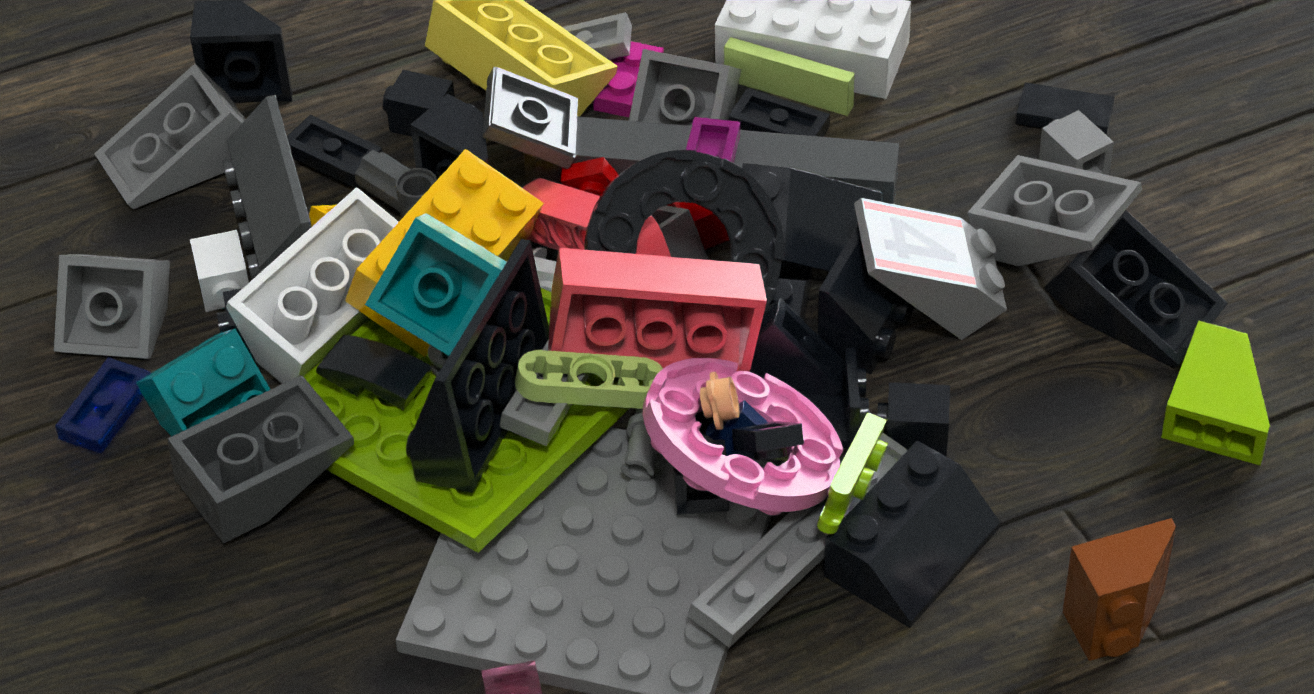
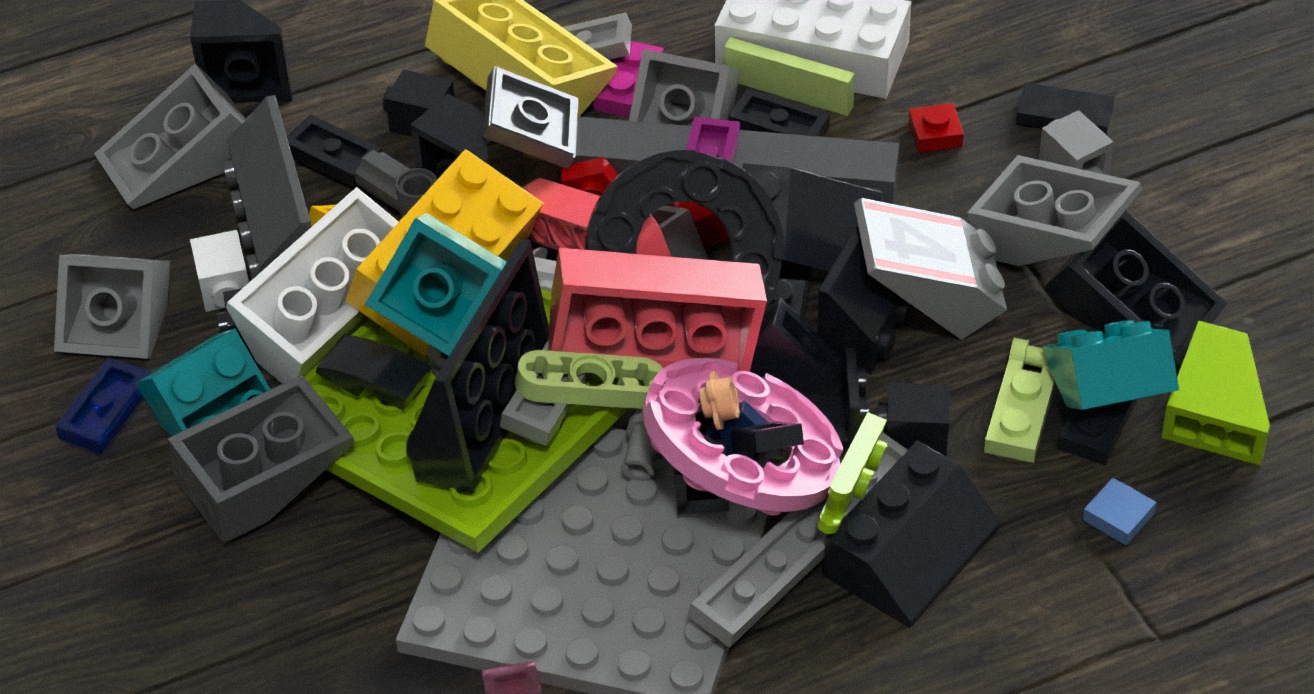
(935, 127): none -> red plate
(1021, 404): none -> yellowish green plate
(1095, 431): none -> black plate
(1112, 366): none -> teal slope
(1117, 587): dark orange slope -> none
(1119, 511): none -> medium blue tile

